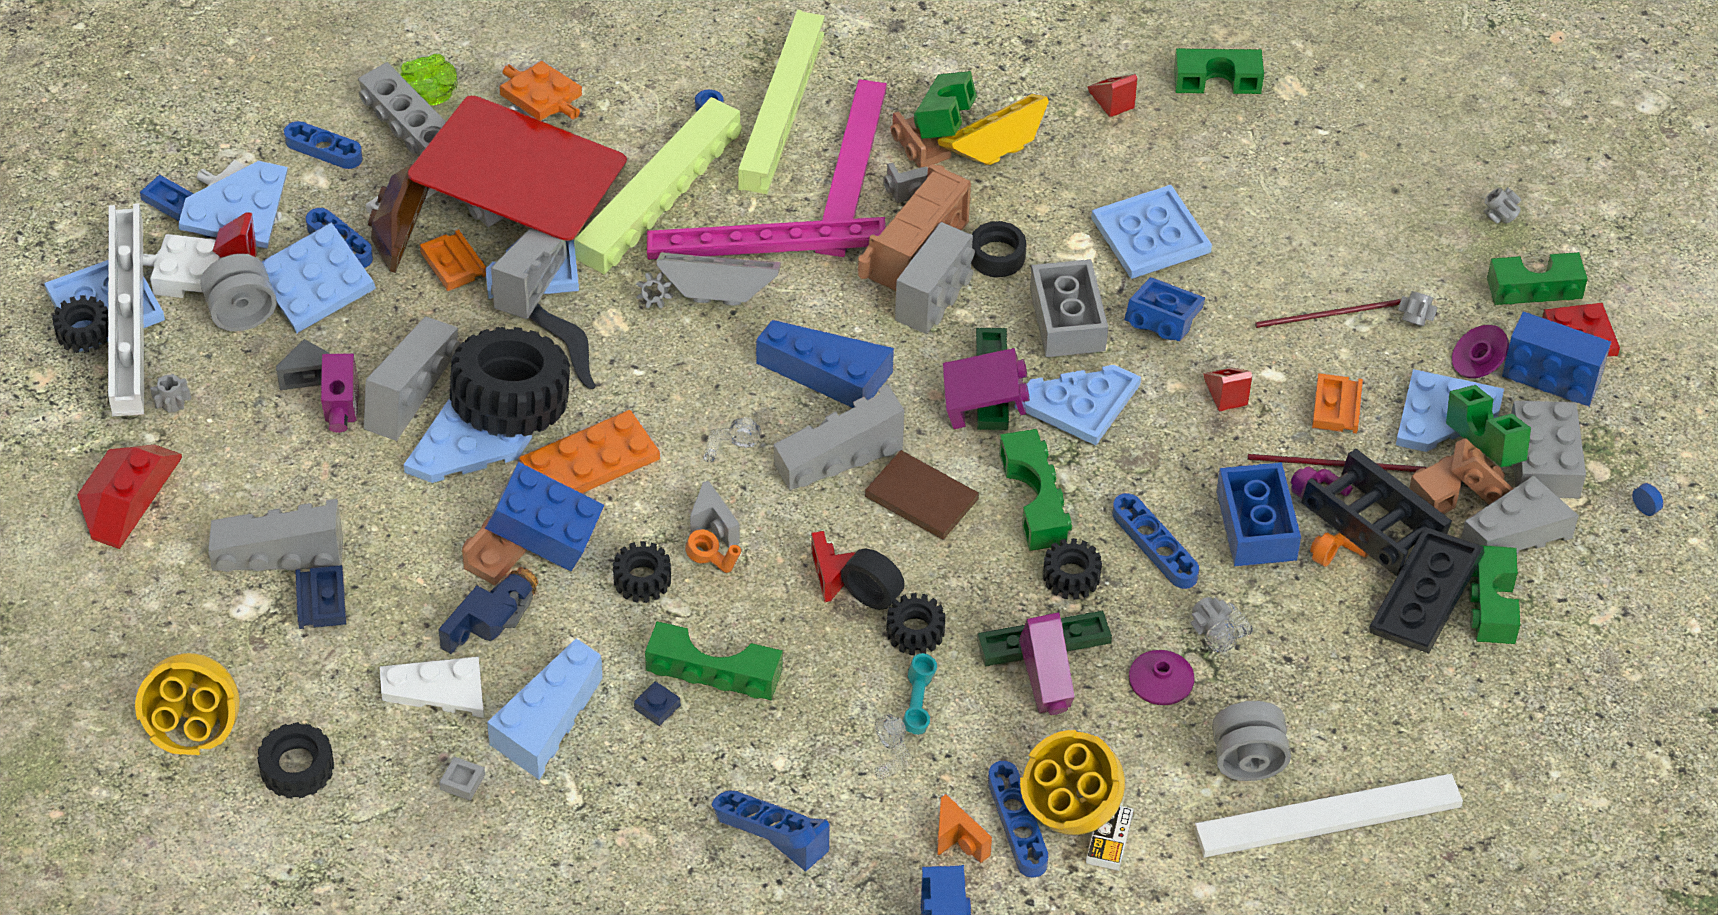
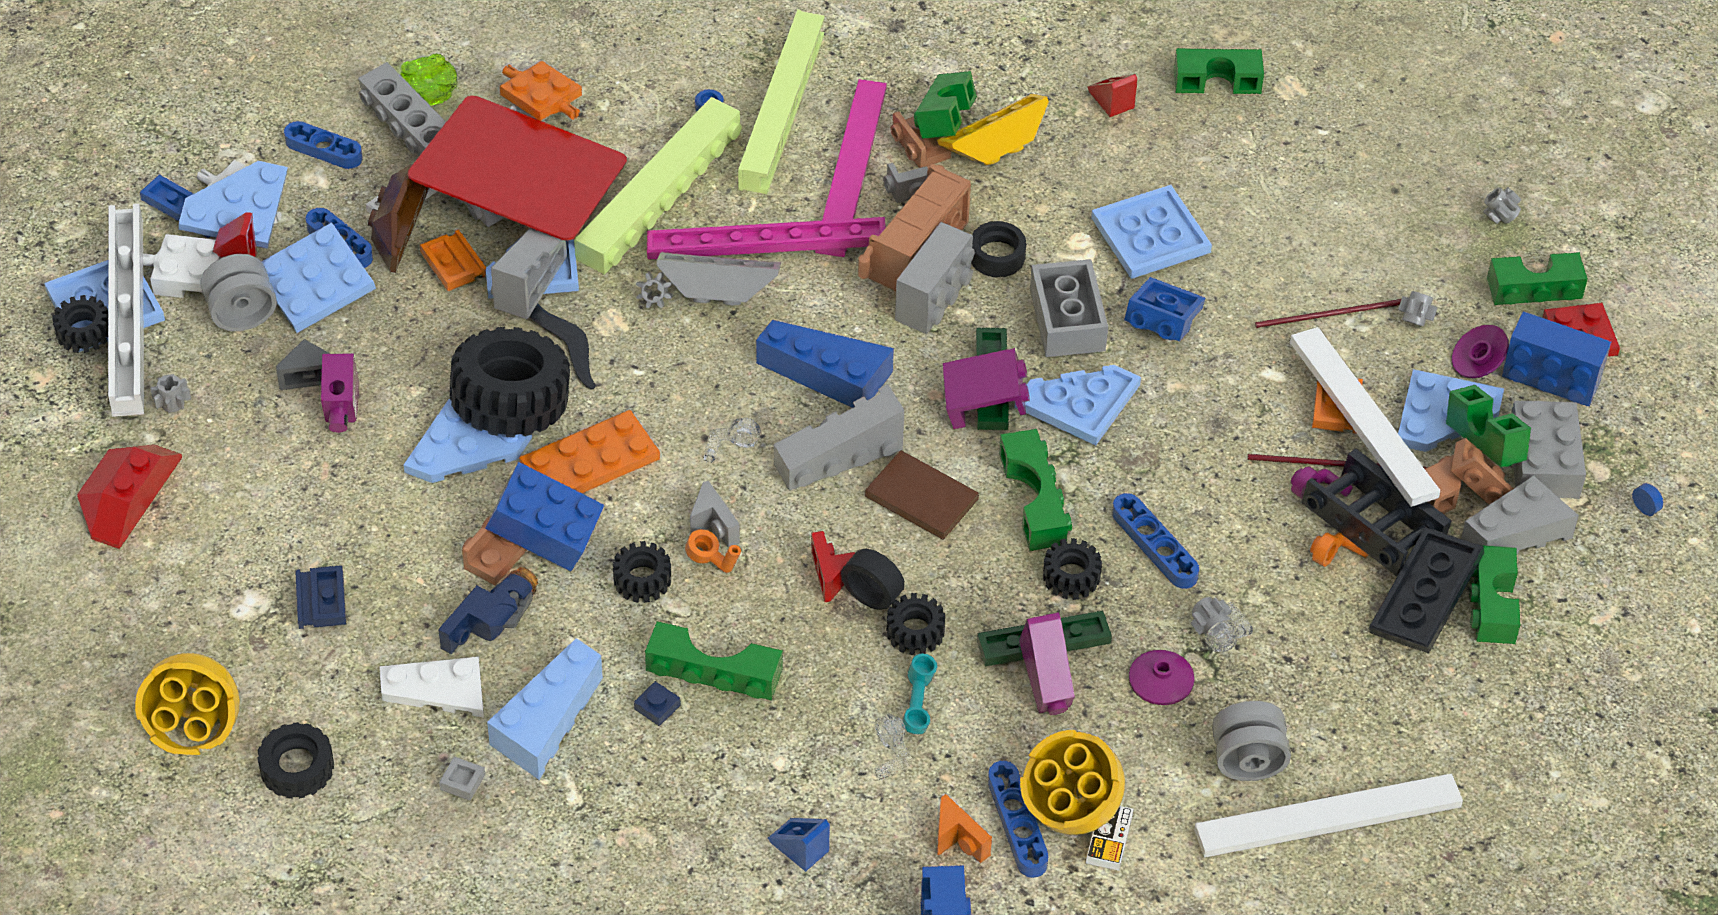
(278, 539): light grey wedge -> none
(407, 377): light grey wedge -> none
(765, 815): blue beam -> none
(1229, 387): red slope -> none
(1258, 514): blue brick -> none
(1365, 417): none -> white tile

